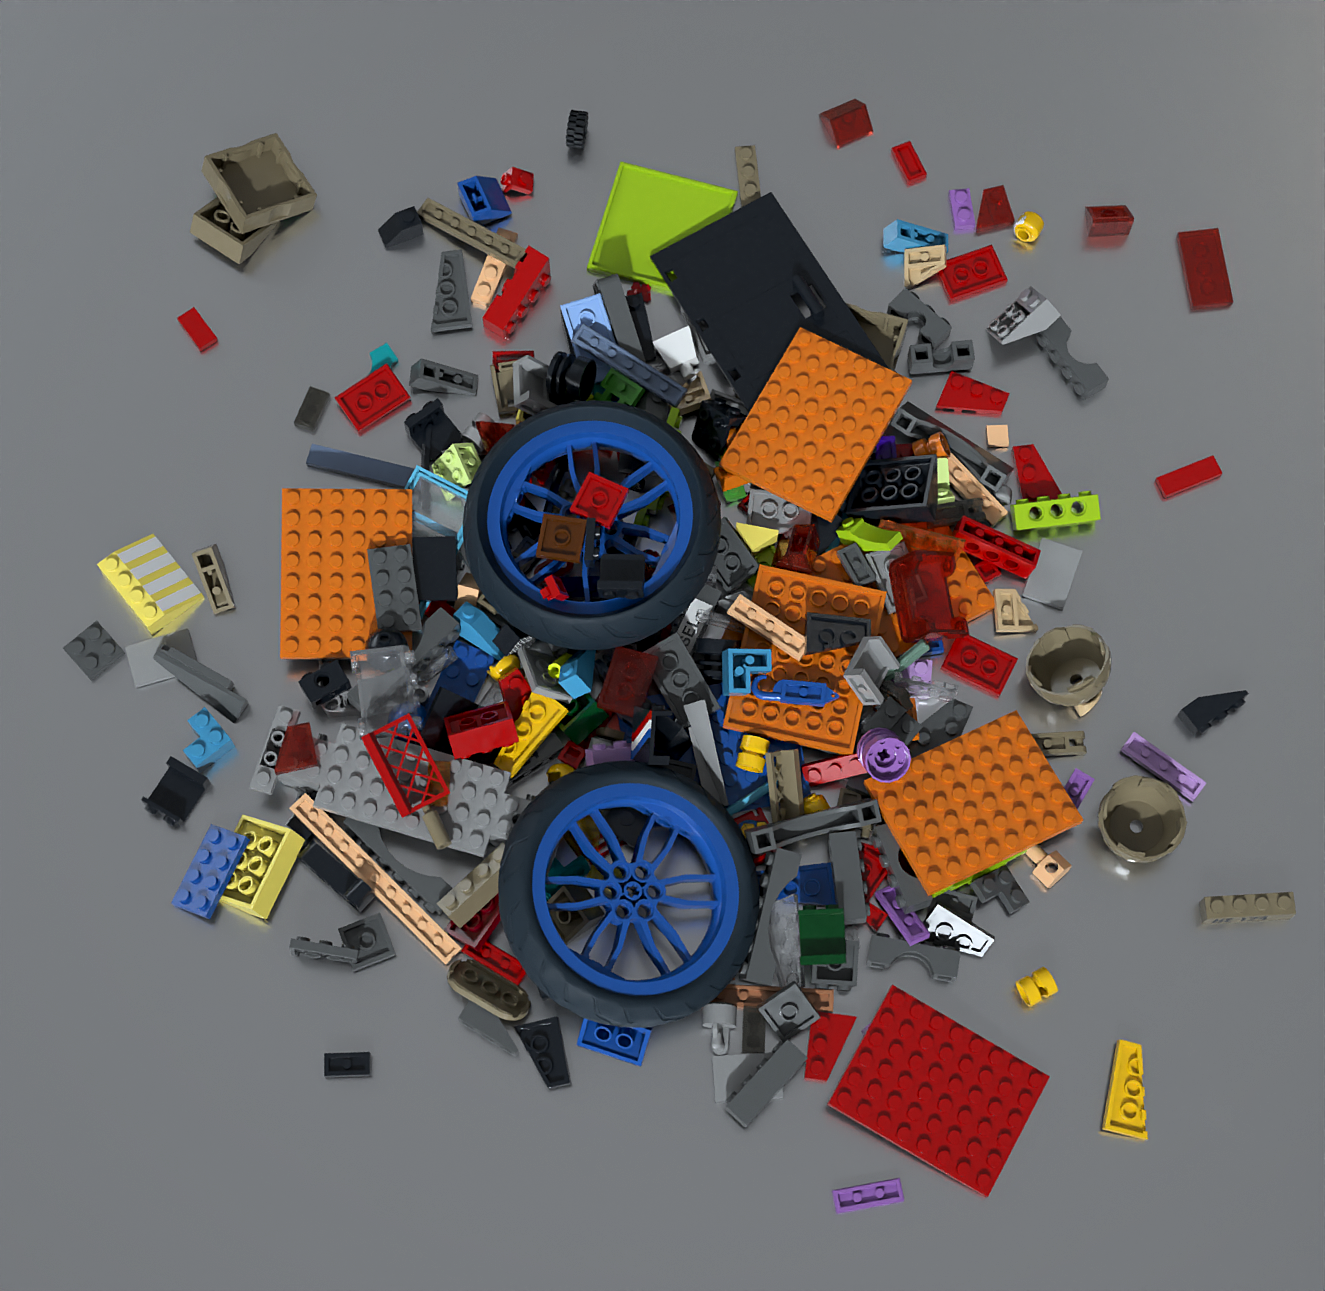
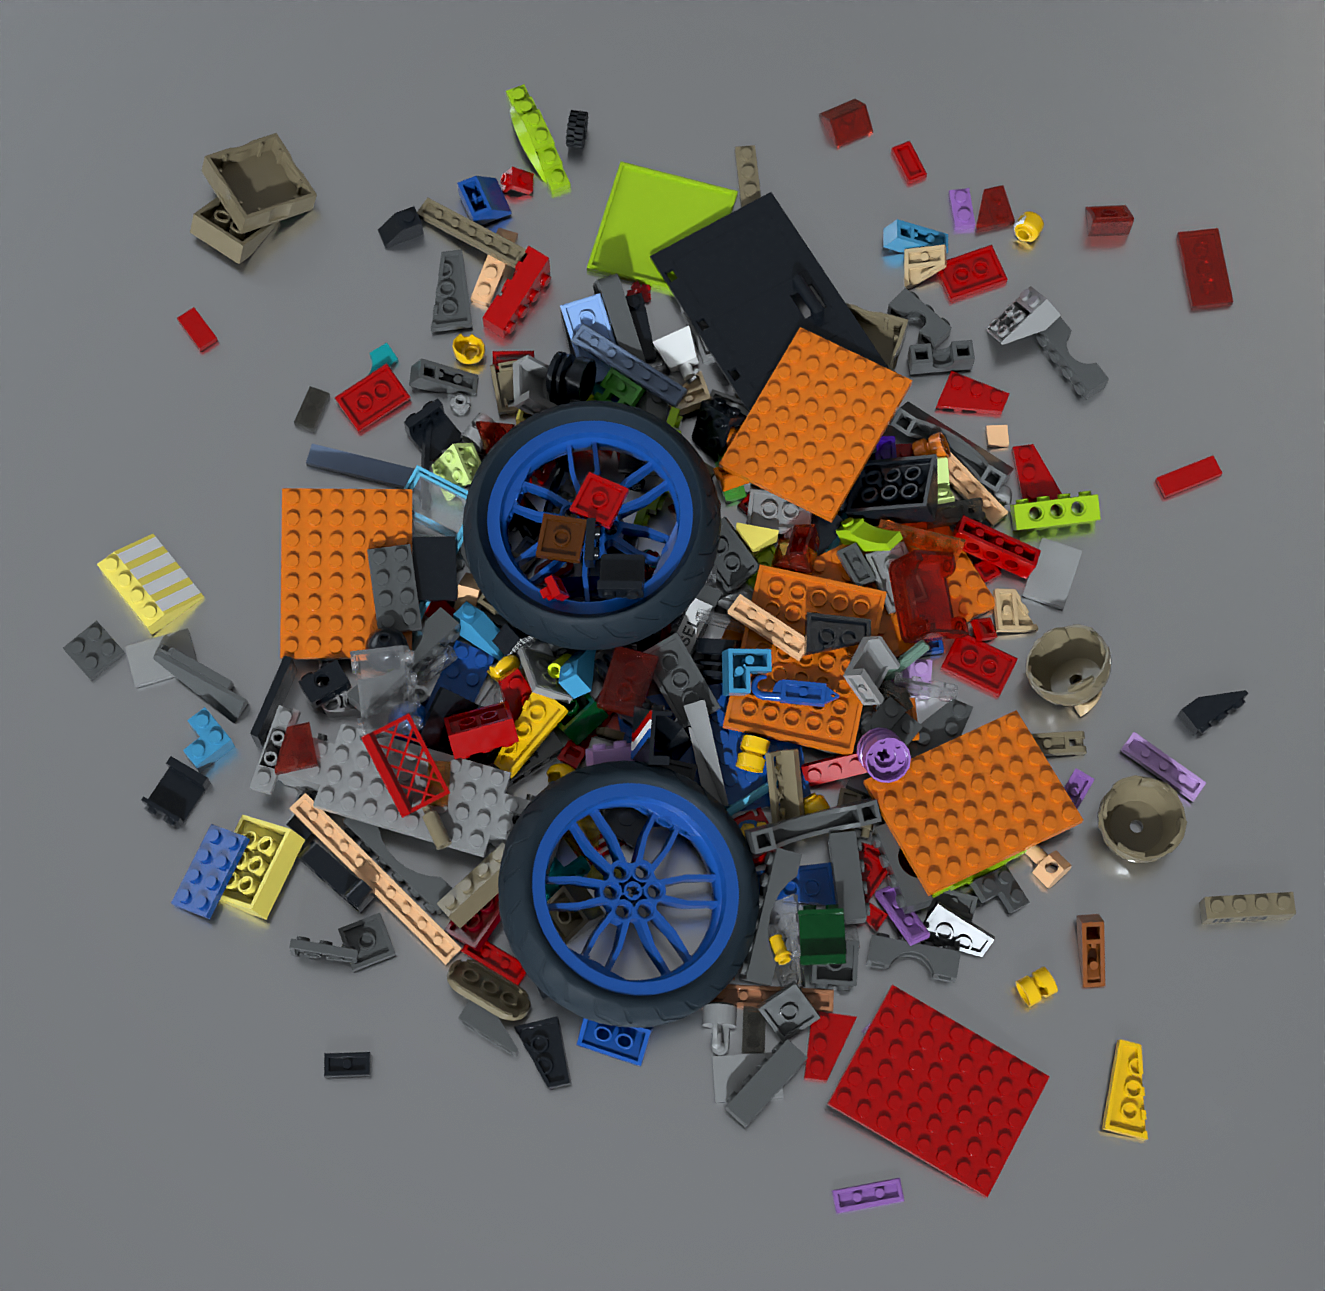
(214, 578): dark tan slope -> none
(274, 698): none -> black tile
(460, 408): none -> light grey plate
(468, 349): none -> yellow hair
(536, 139): none -> lime piece
(781, 953): none -> yellow pin
(984, 629): none -> red tile
(1091, 949): none -> dark orange slope

